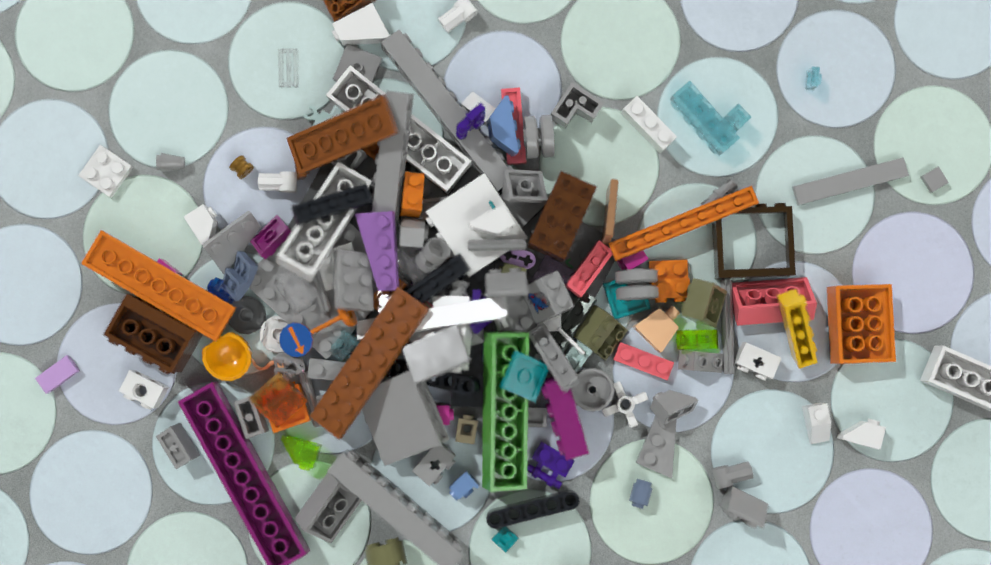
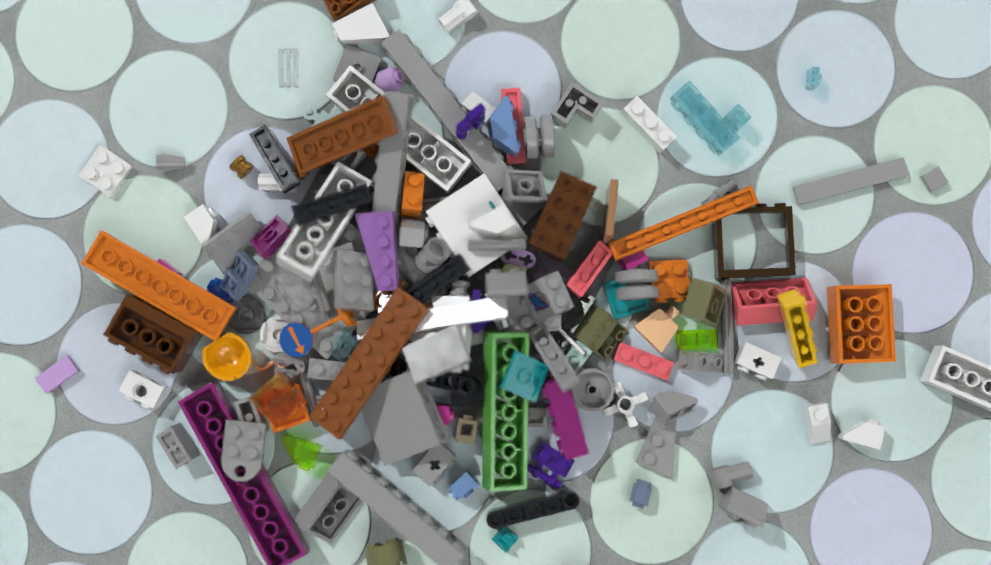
(244, 447): none -> light grey plate
(274, 159): none -> tile
(390, 79): none -> lavender head

